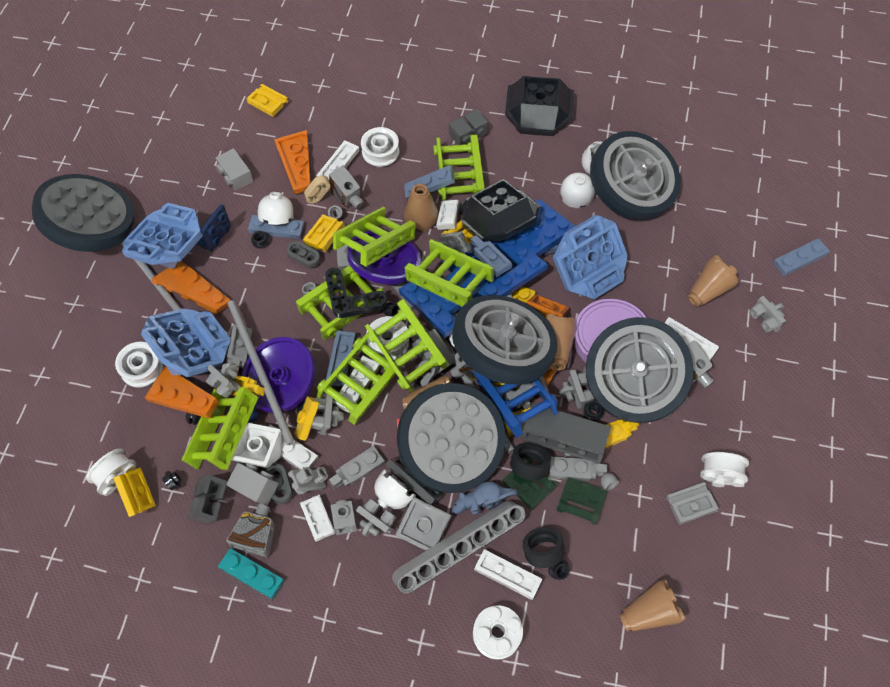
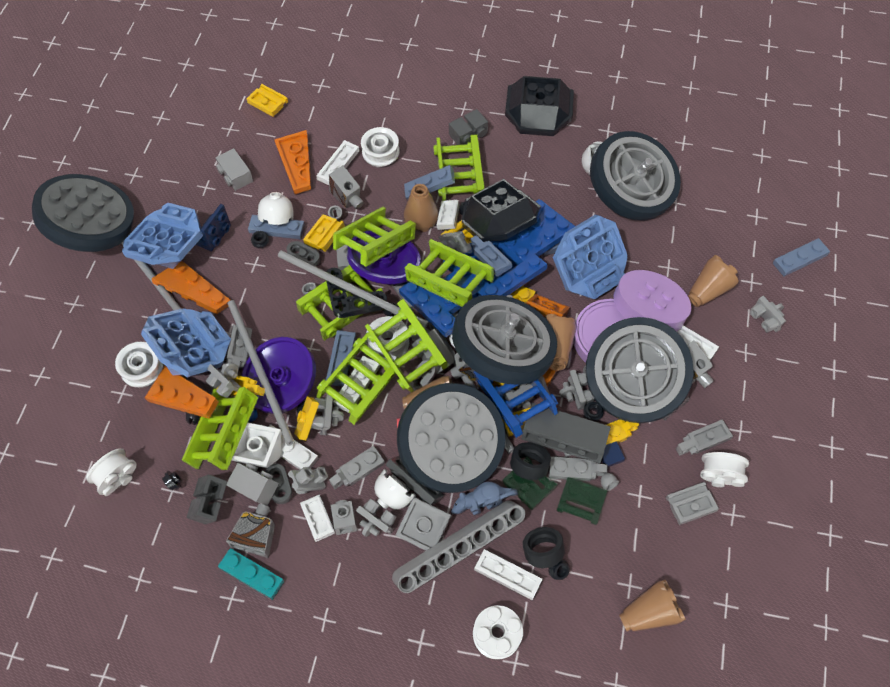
(134, 492): yellow plate -> none
(317, 189): tan beam -> none
(343, 284): none -> light grey piece
(577, 190): white cylinder -> none
(612, 454): none -> dark blue tile
(652, 296): none -> lavender brick
(704, 438): none -> light grey hinge

